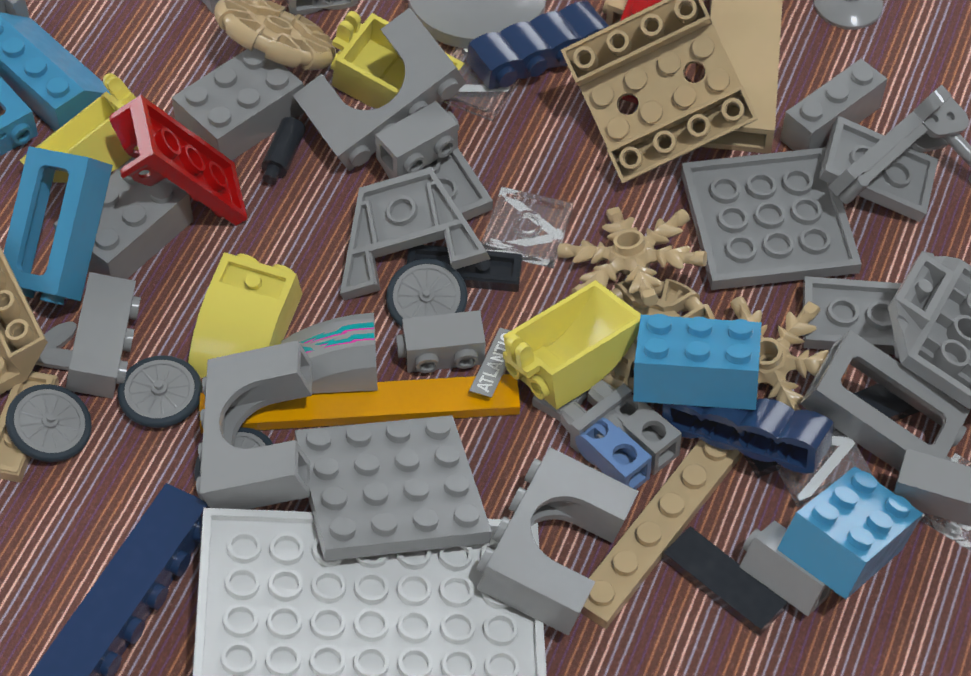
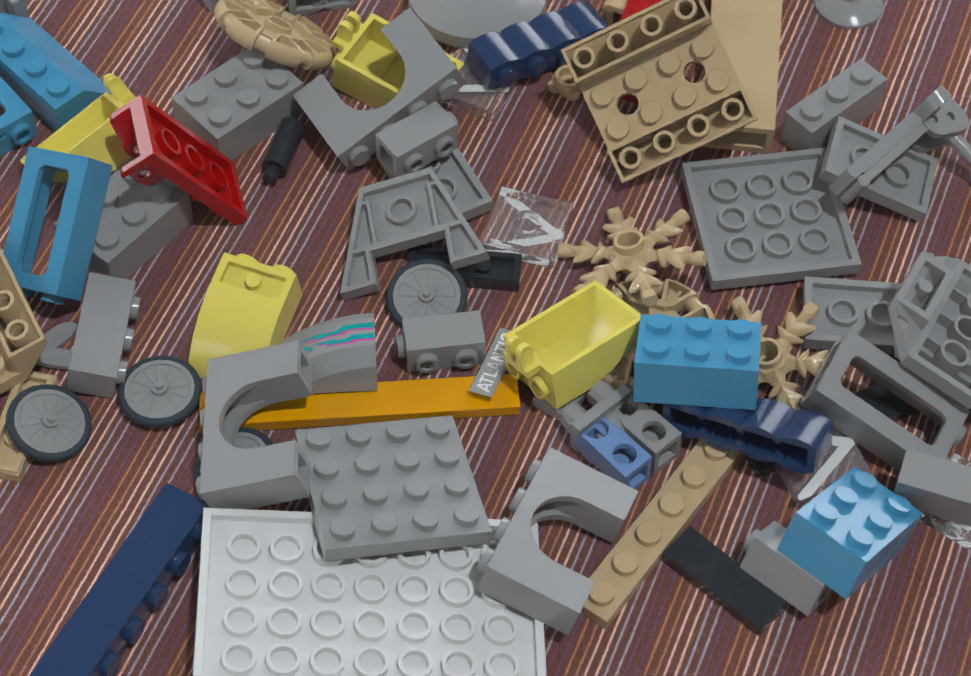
(564, 84): none -> tan plate

